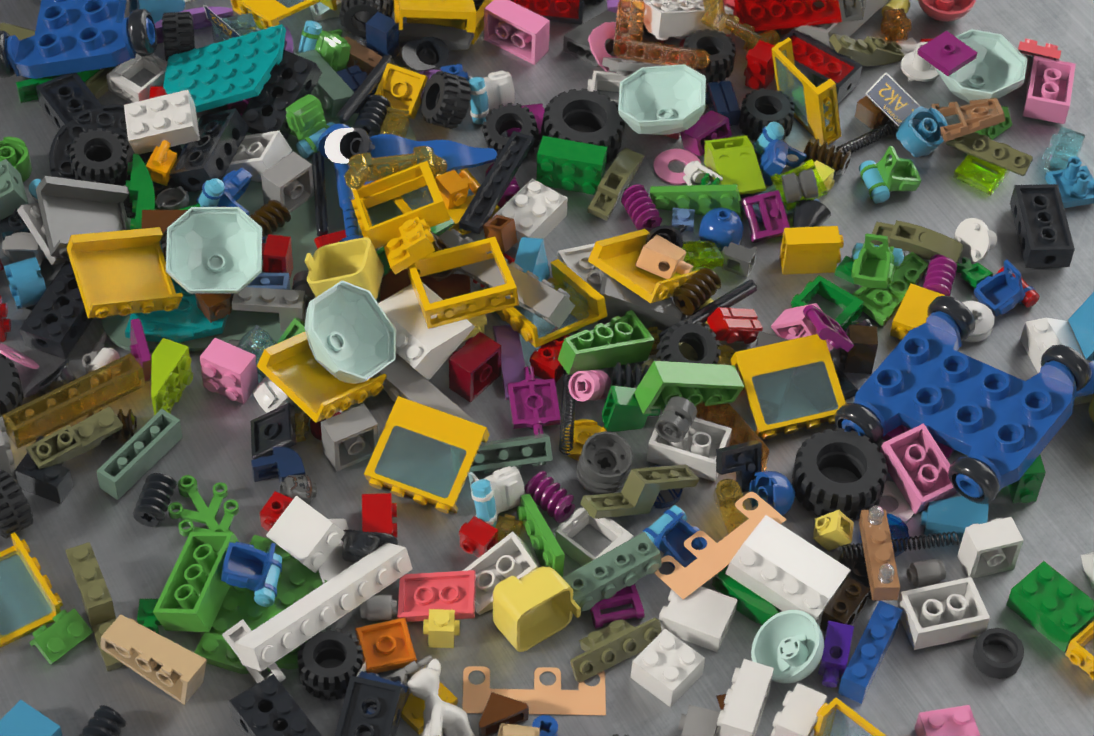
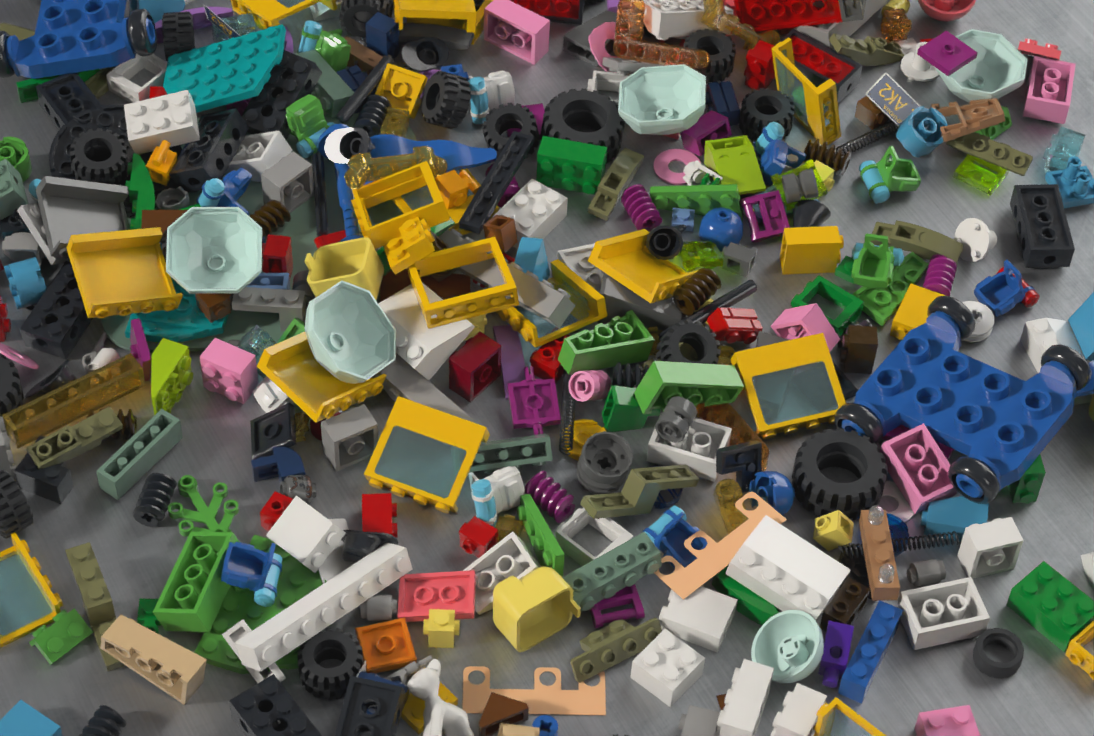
(663, 258): light nougat torso -> none
(828, 328): magenta plate -> none
(972, 273): green plate -> none

